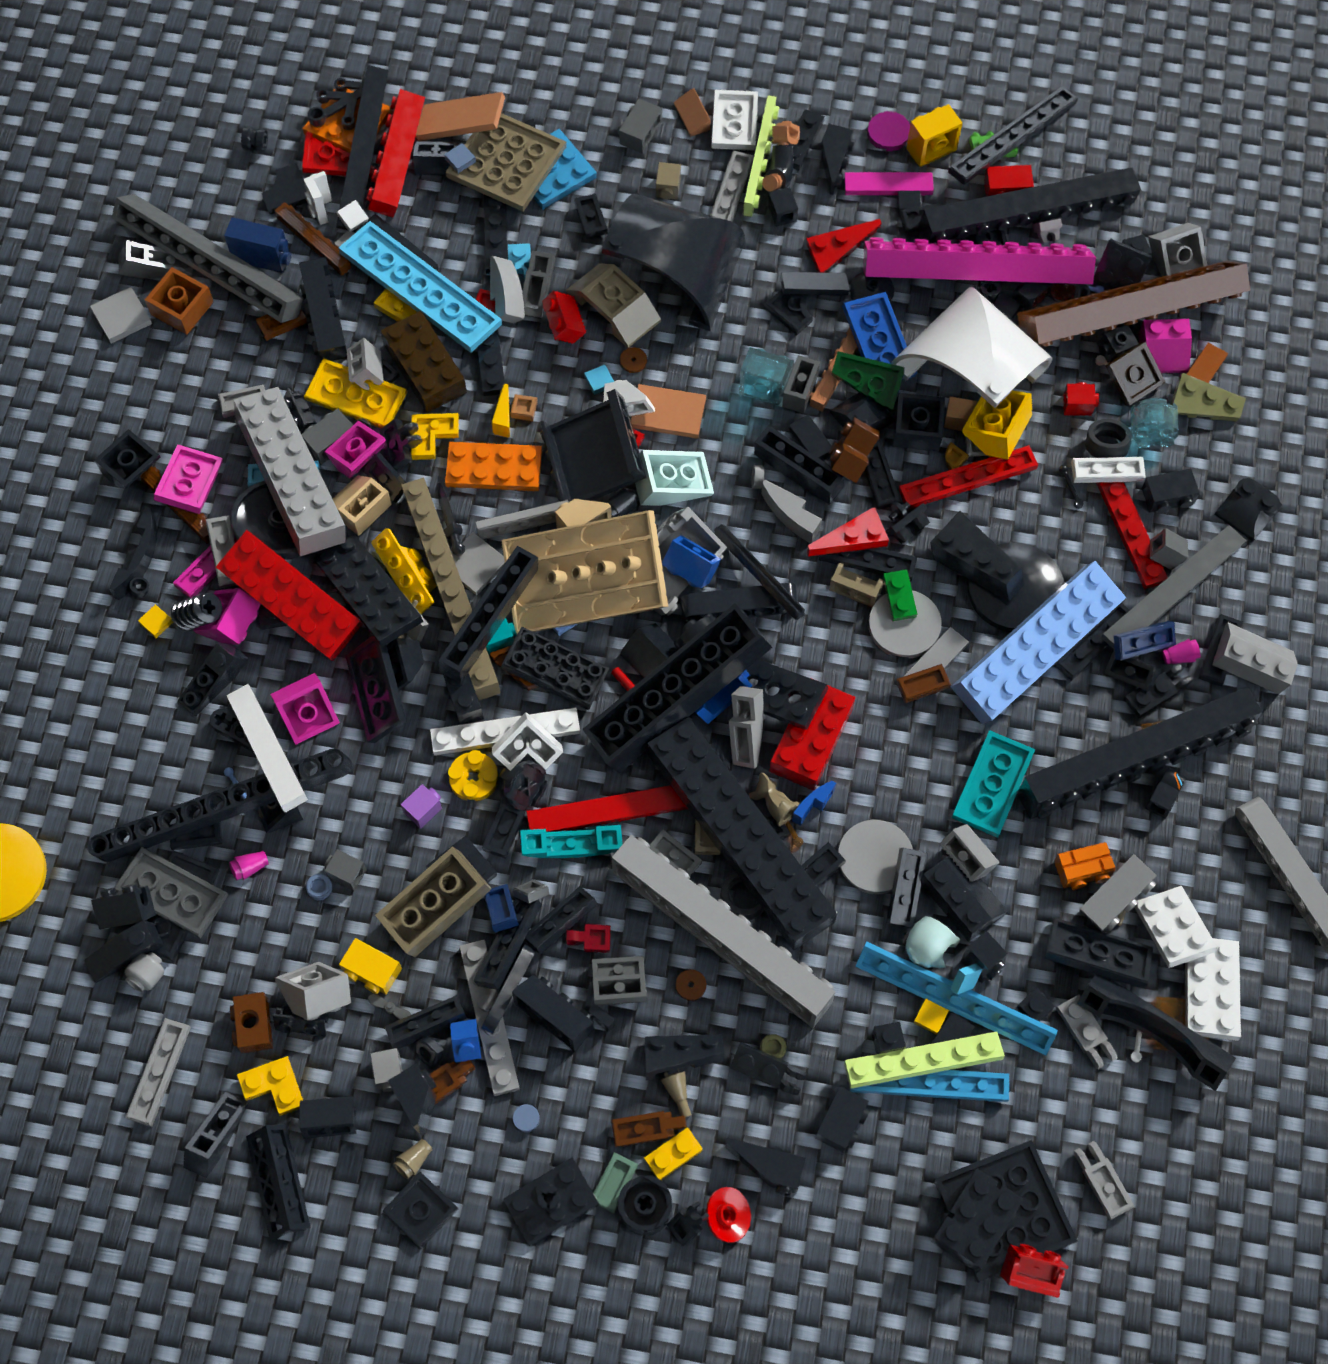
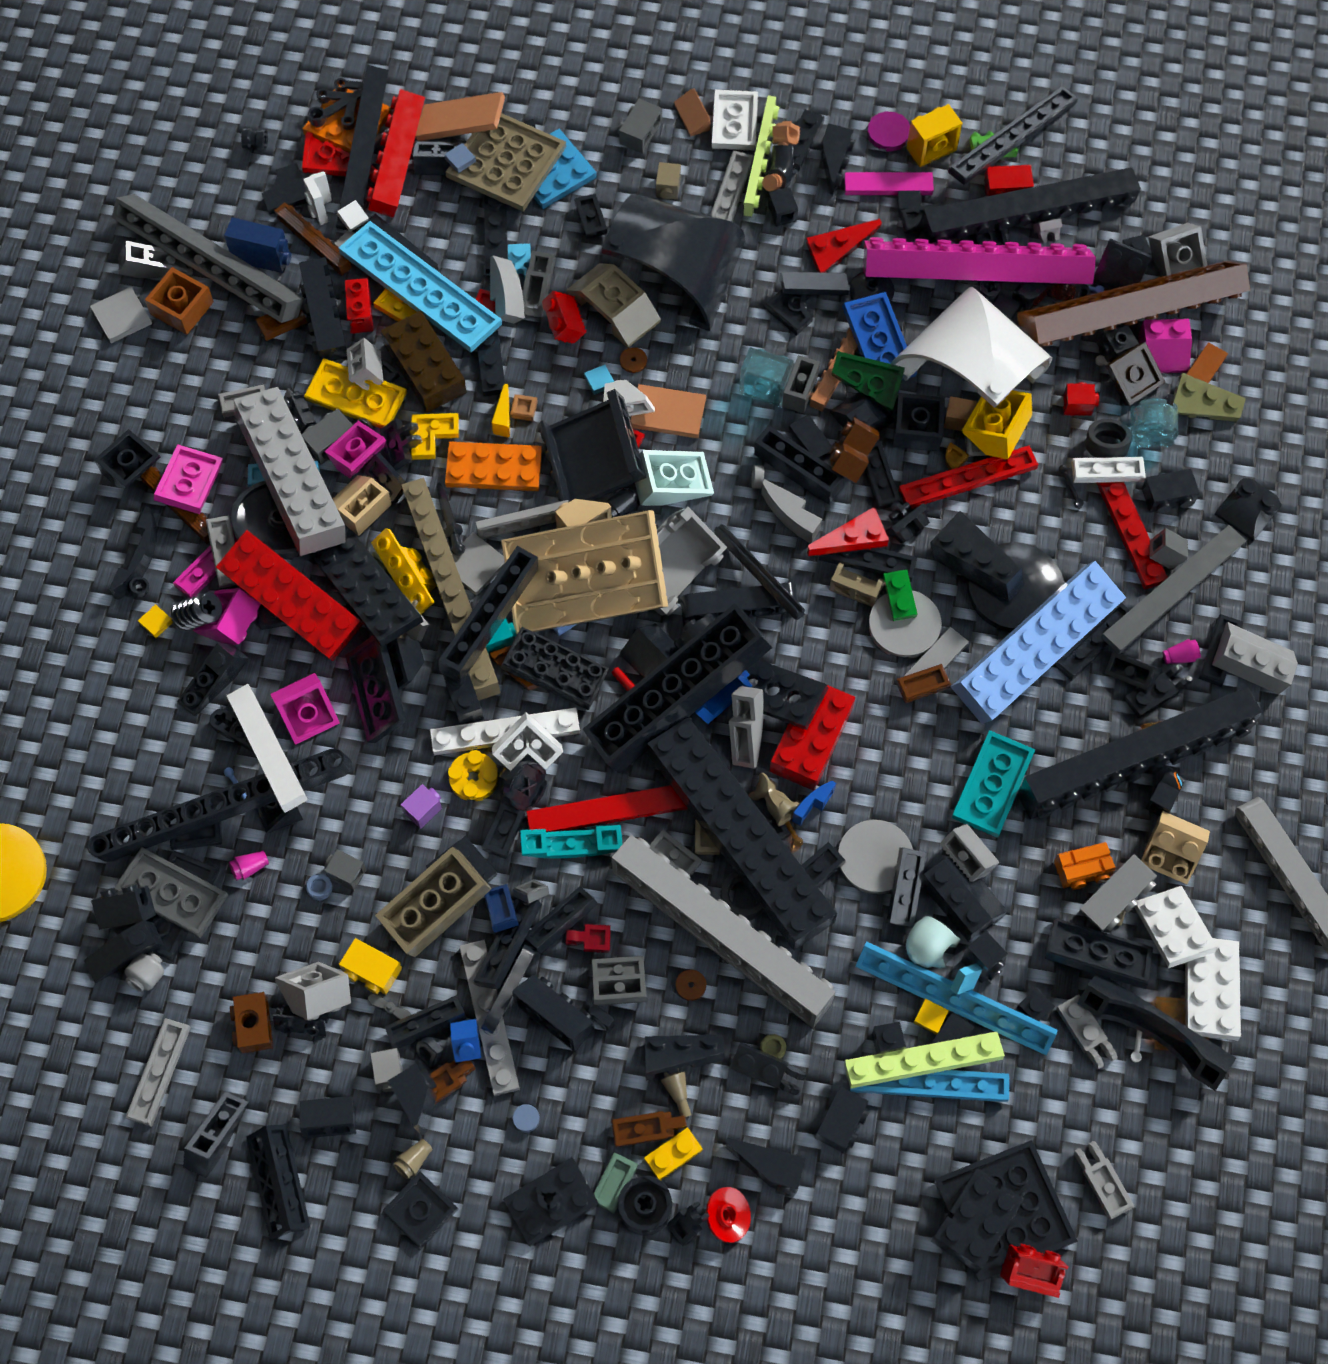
(274, 1078): yellow plate -> none
(359, 305): none -> red hinge
(690, 562): blue brick -> none
(1144, 640): dark blue tile -> none
(1175, 847): none -> tan slope

